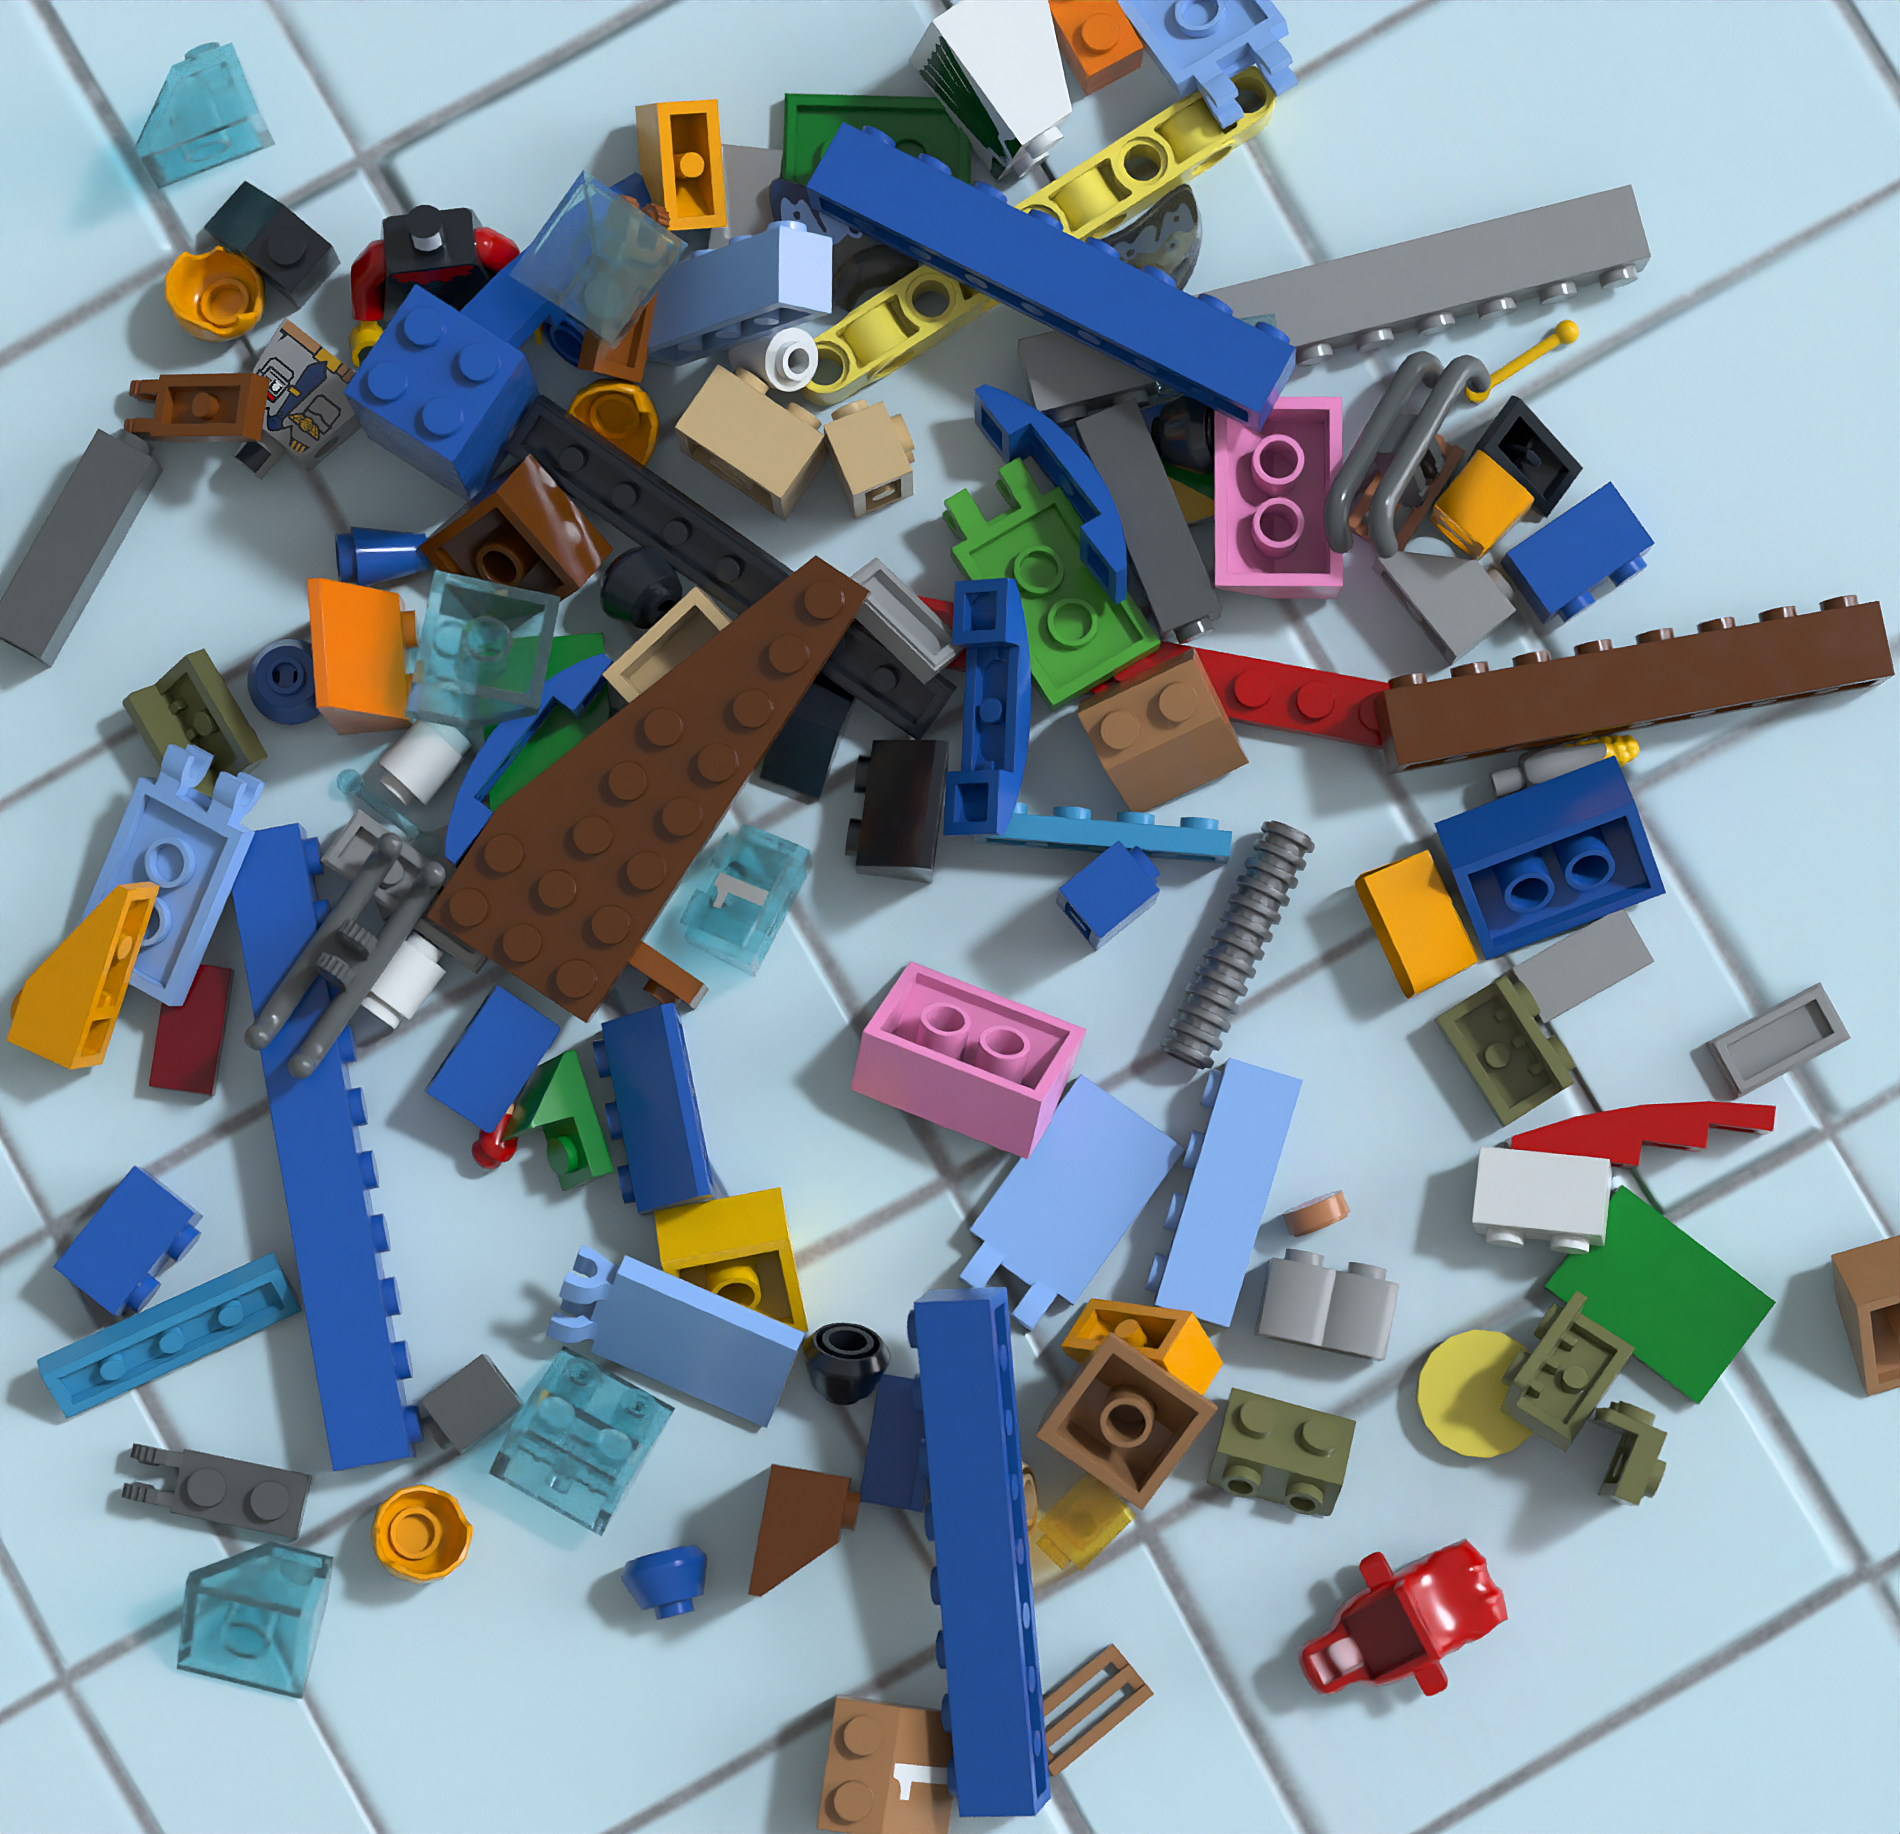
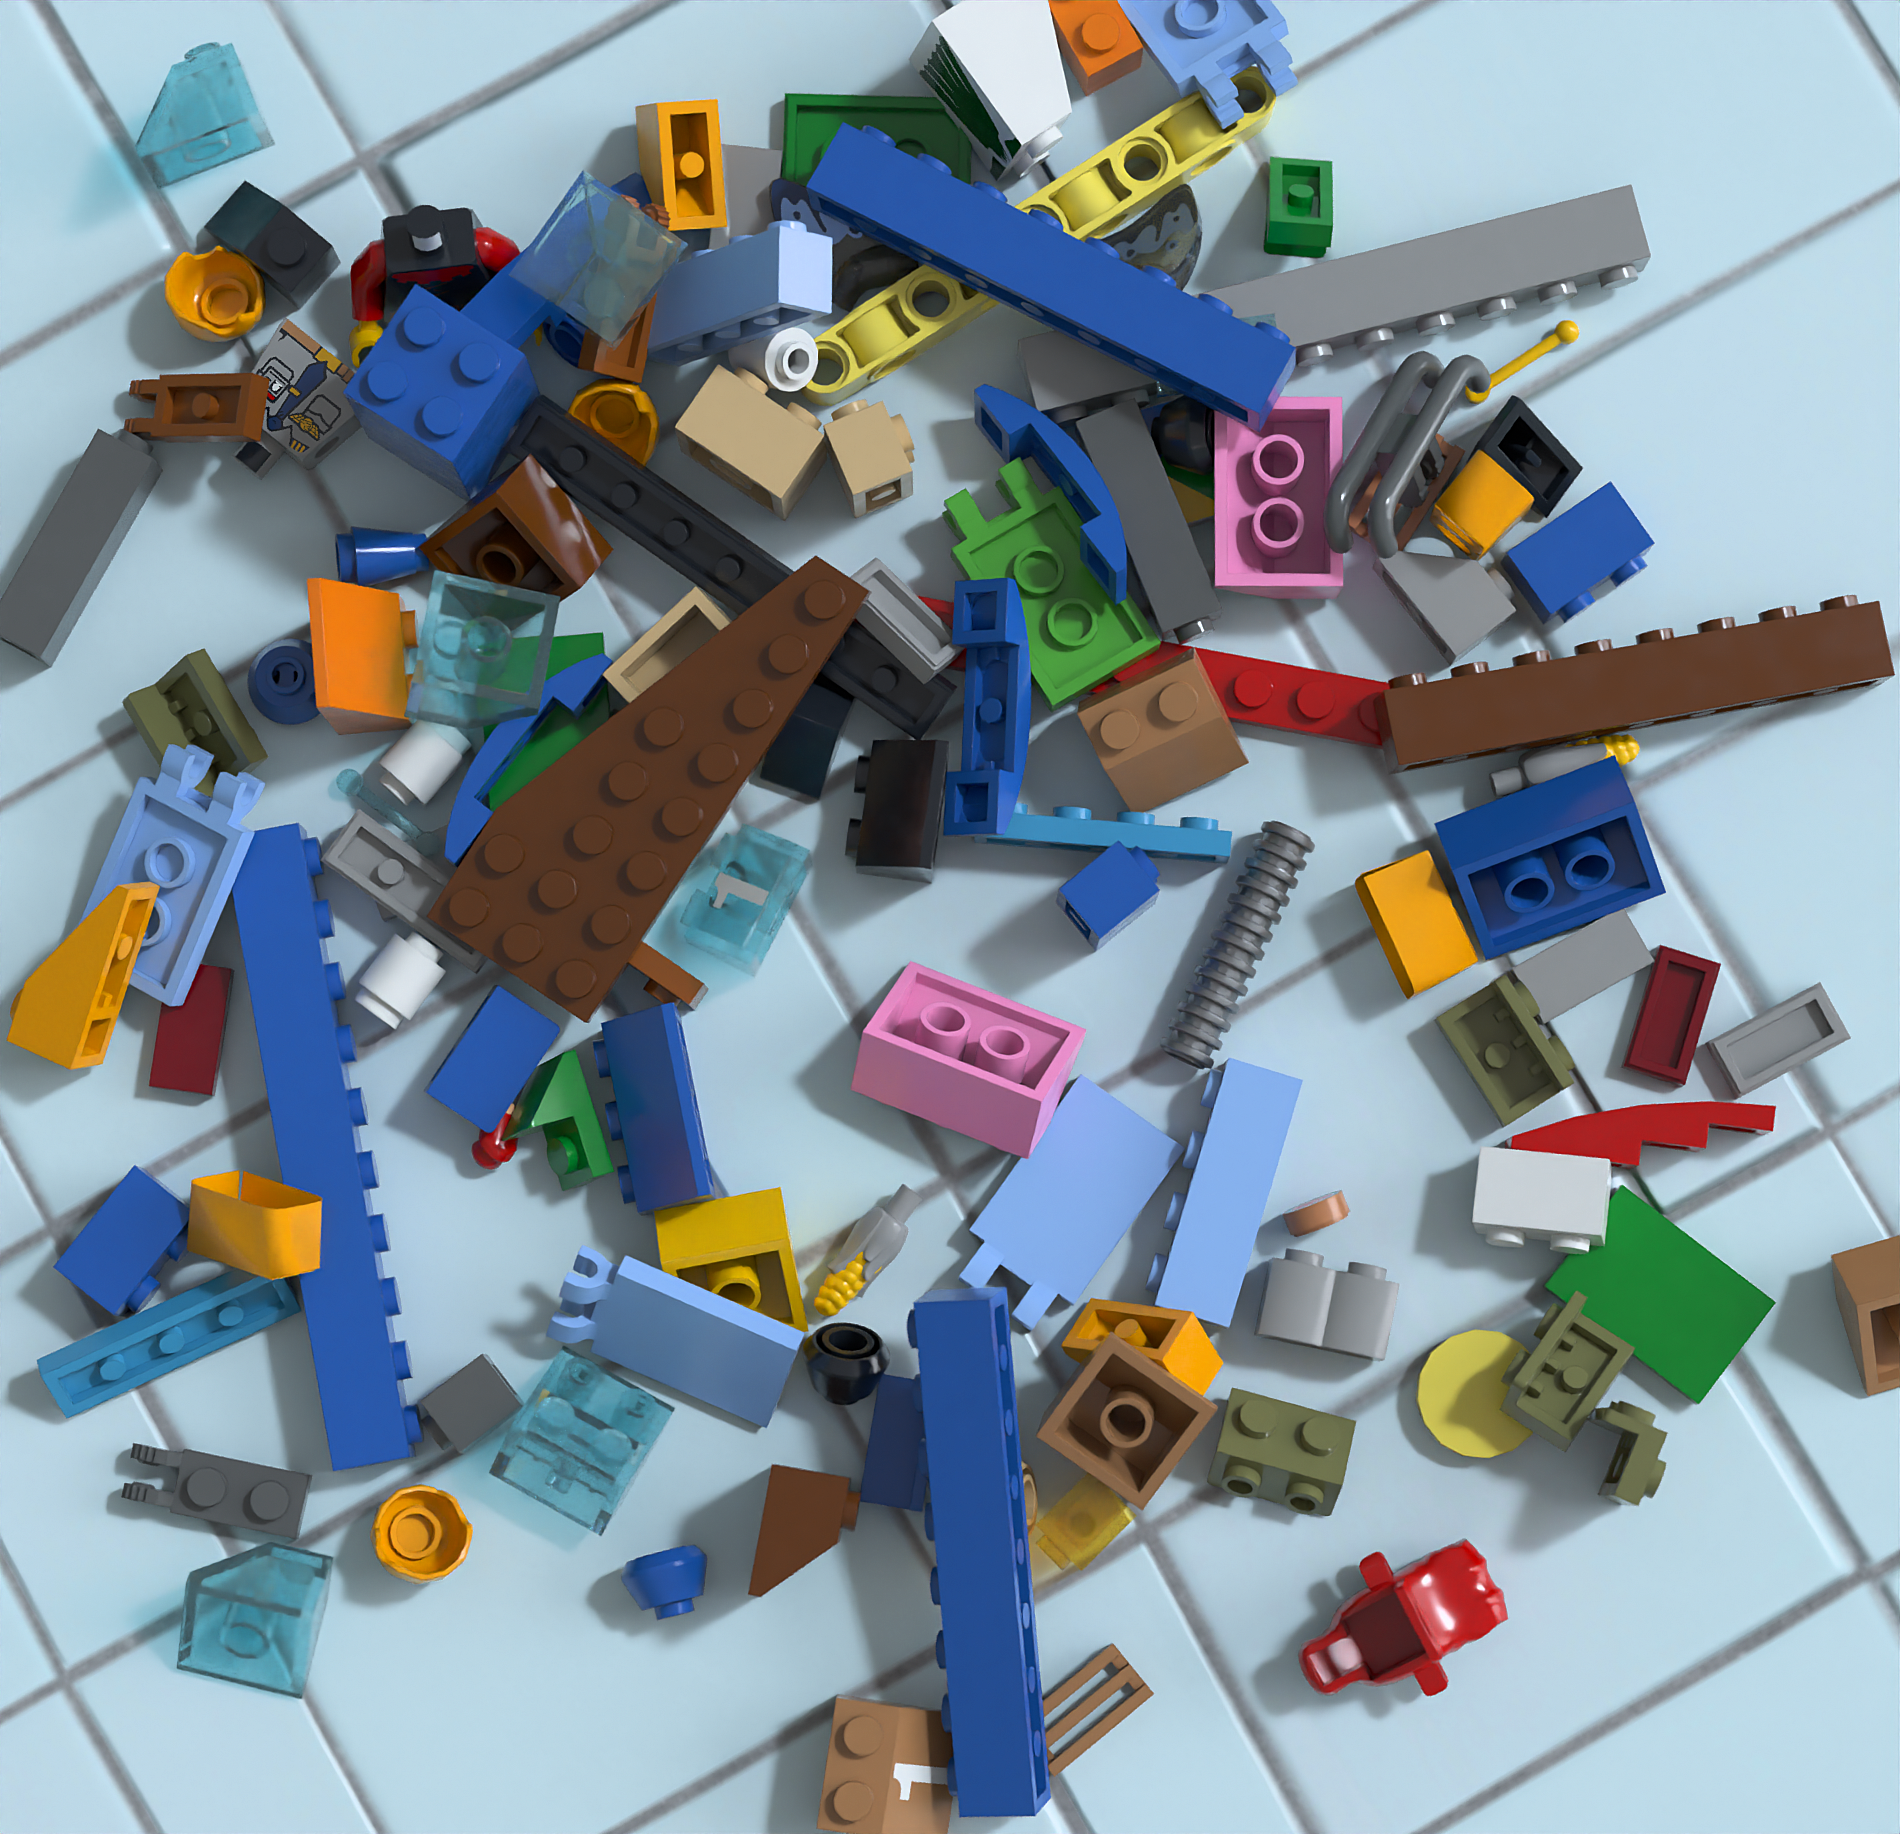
(265, 1232): none -> light orange piece
(346, 956): dark grey piece -> none
(639, 587): black cone -> none
(867, 1252): none -> light grey piece
(1299, 207): none -> green slope
(1671, 1015): none -> dark red tile

